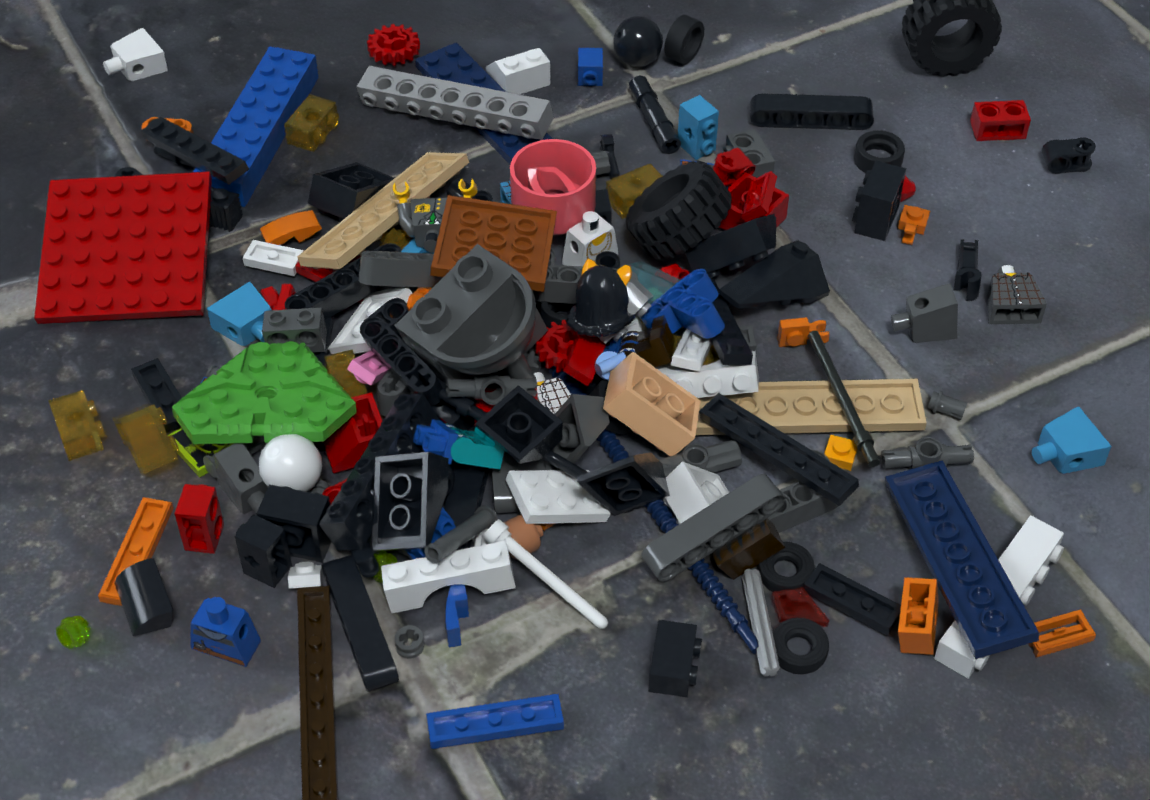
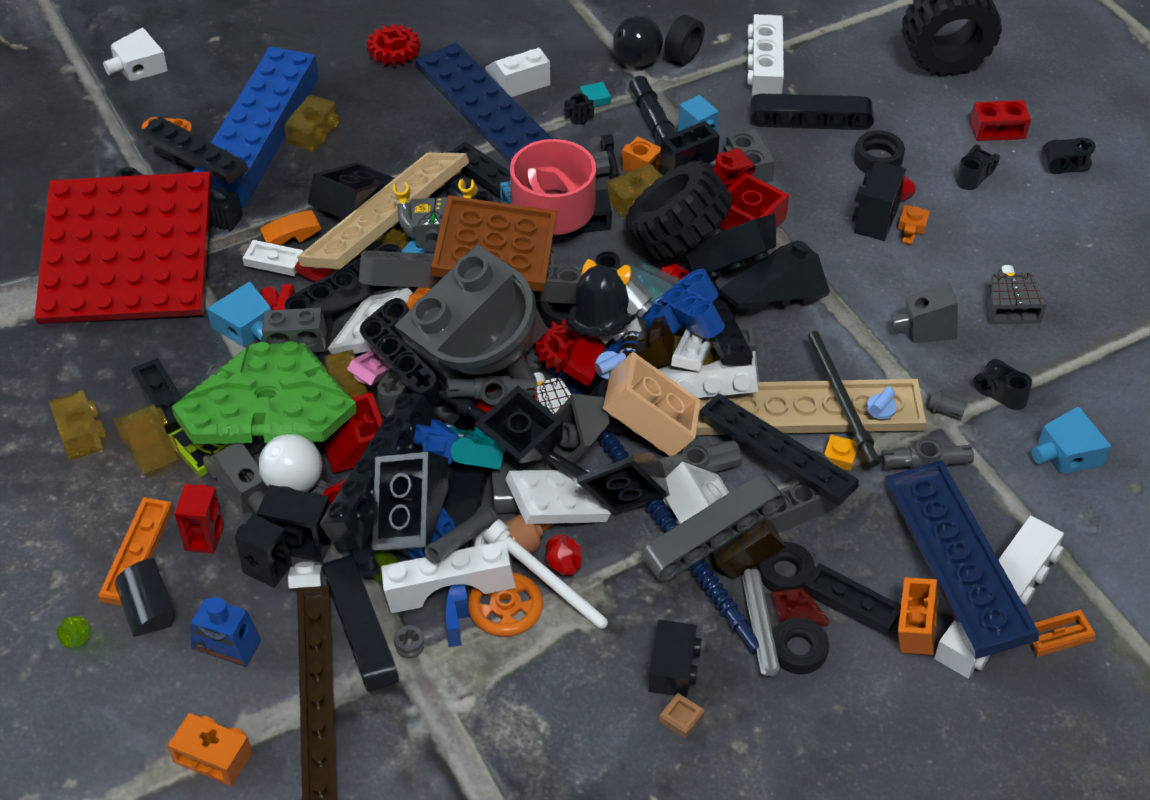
(210, 748): none -> orange brick
(455, 102): light grey brick -> none
(483, 168): none -> black plate
(495, 721): blue plate -> none
(508, 625): none -> orange plate
(563, 555): none -> red rock
(579, 108): none -> black gear
(588, 240): white torso -> none
(590, 66): blue brick -> none
(597, 93): none -> teal tile
(640, 153): none -> orange brick
(681, 715): none -> medium nougat tile
(690, 144): none -> black brick
(759, 196): red plate -> none
(765, 54): none -> white brick
(795, 331): orange plate -> none
(882, 405): none -> light blue plate
(968, 274): black piece -> none
(976, 168): none -> black piece
(1005, 384): none -> black piece

